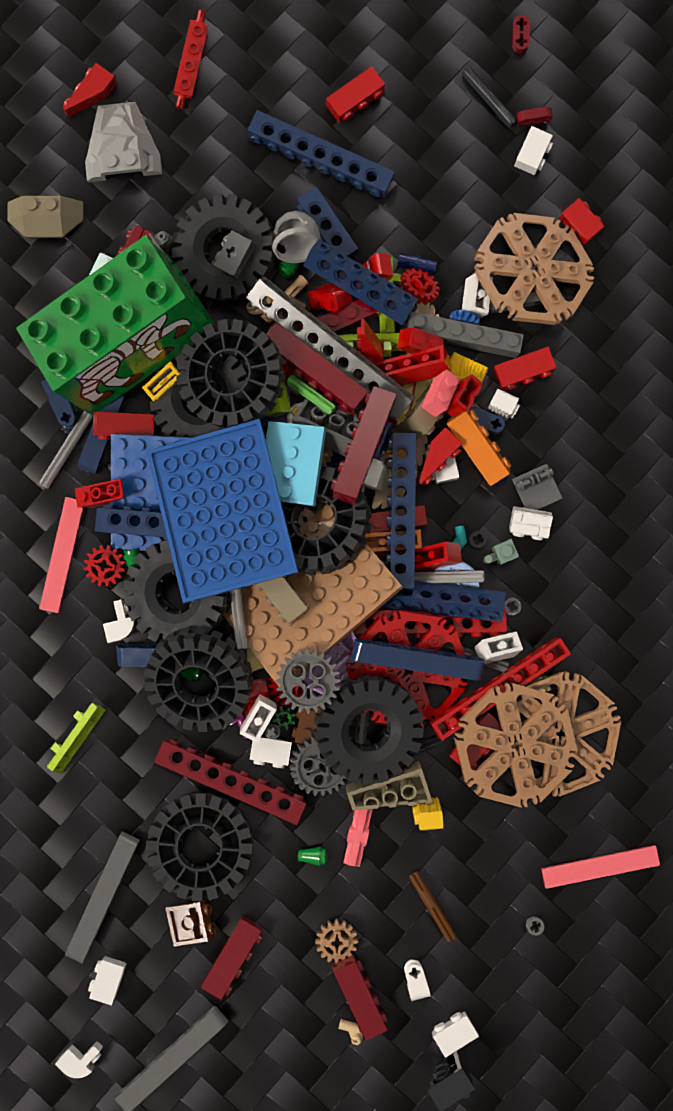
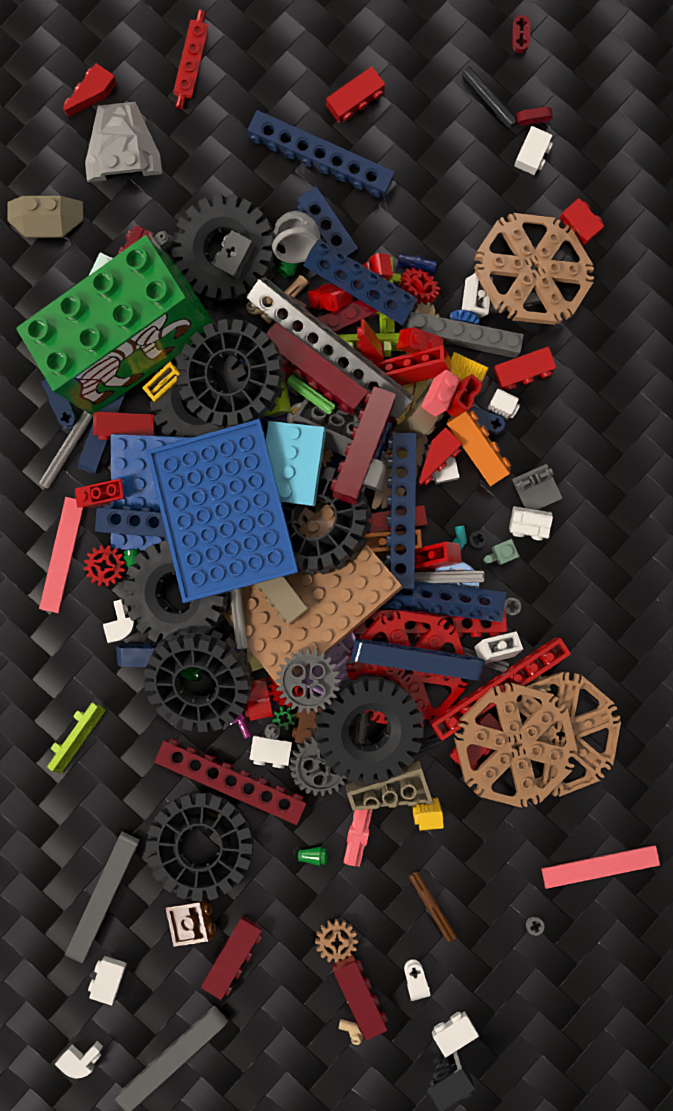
(258, 718): white brick -> none

